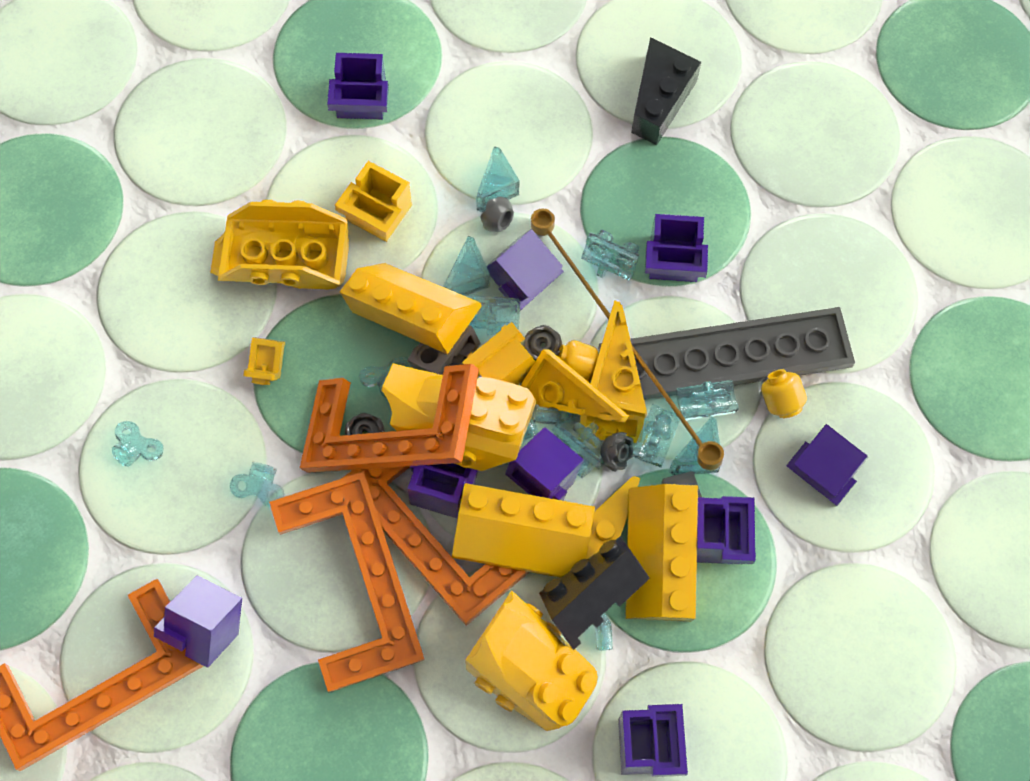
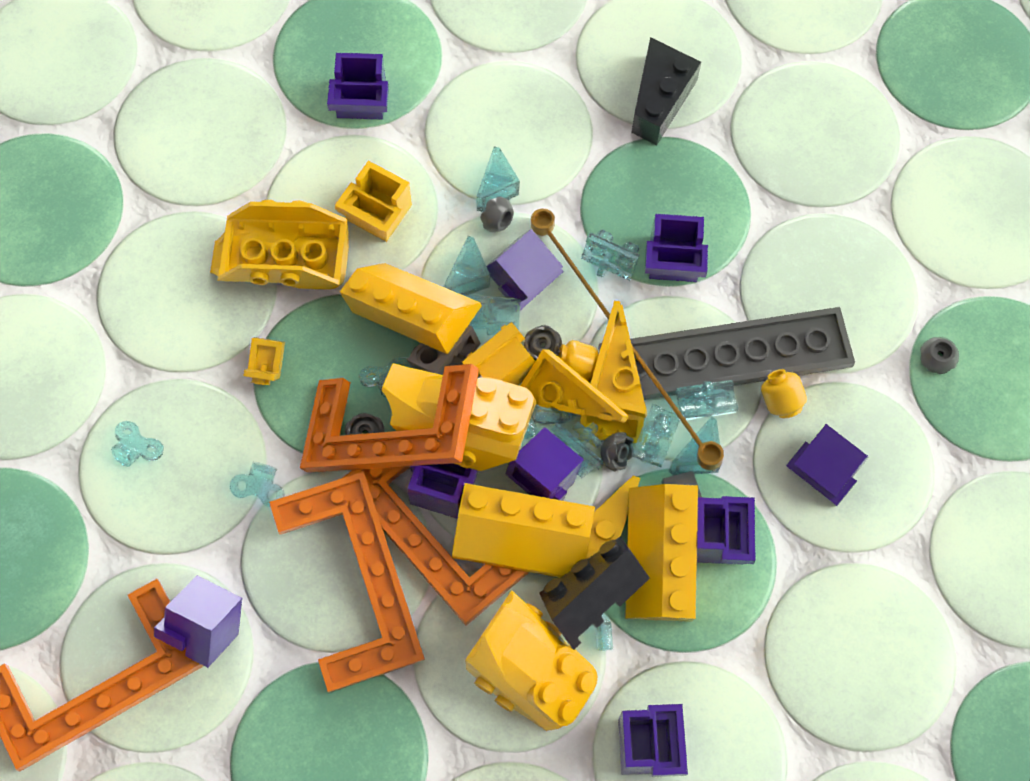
(936, 363): none -> dark grey plate

